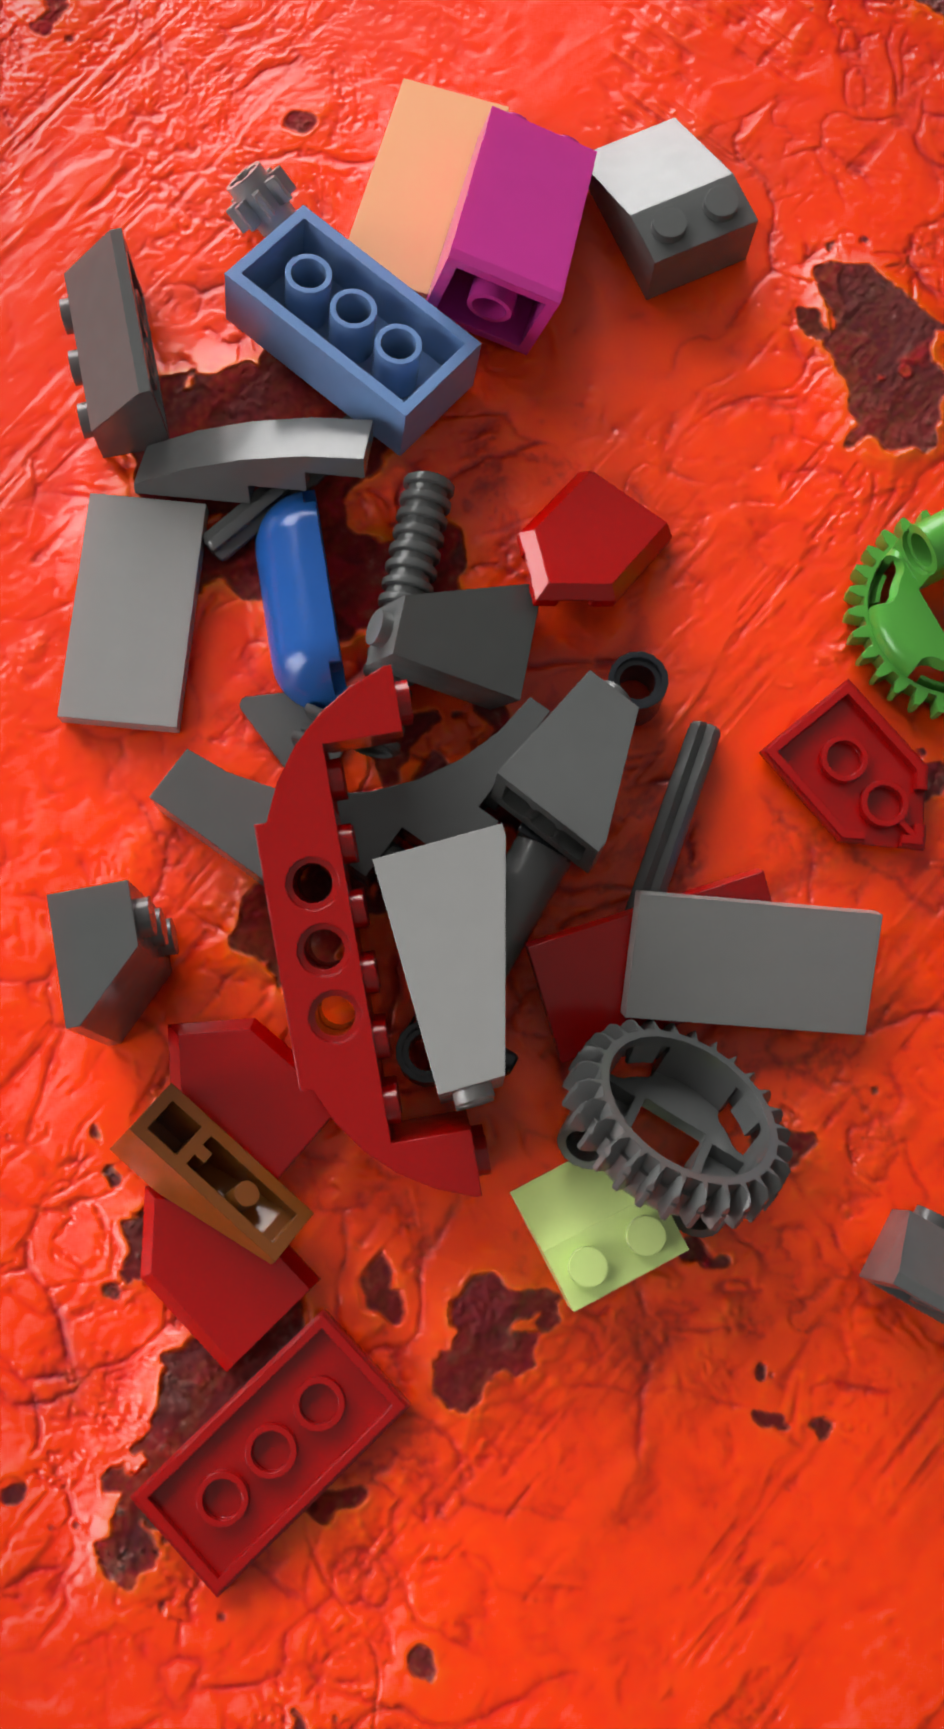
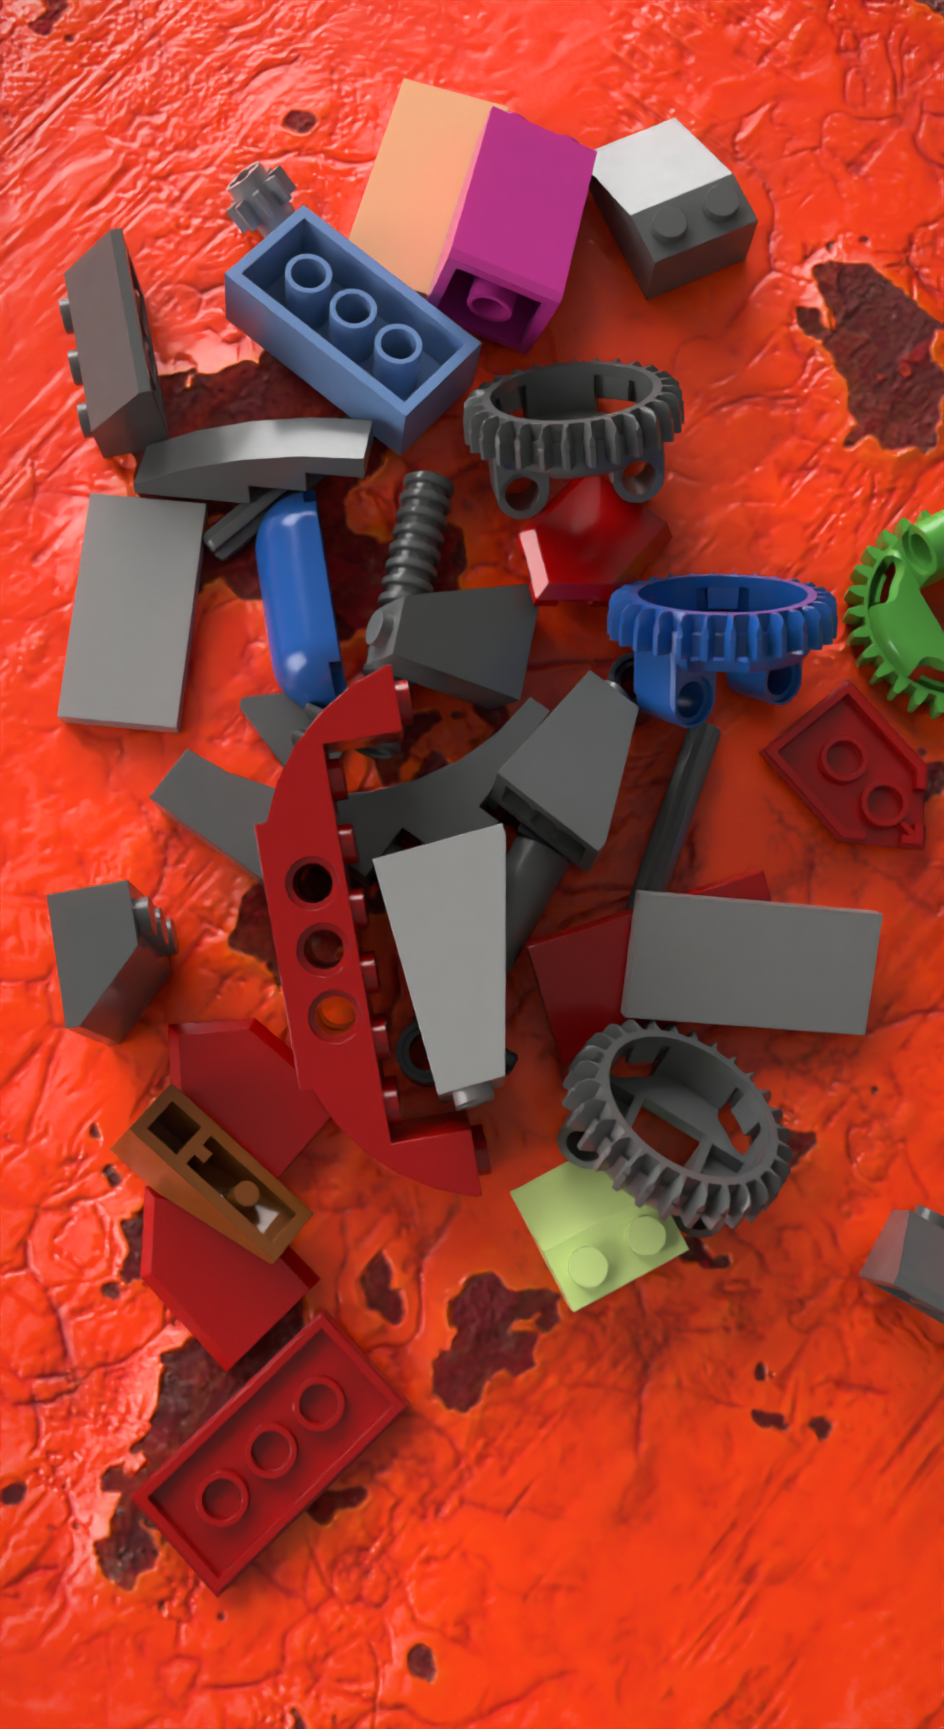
(567, 434): none -> dark grey piece
(686, 638): none -> blue piece

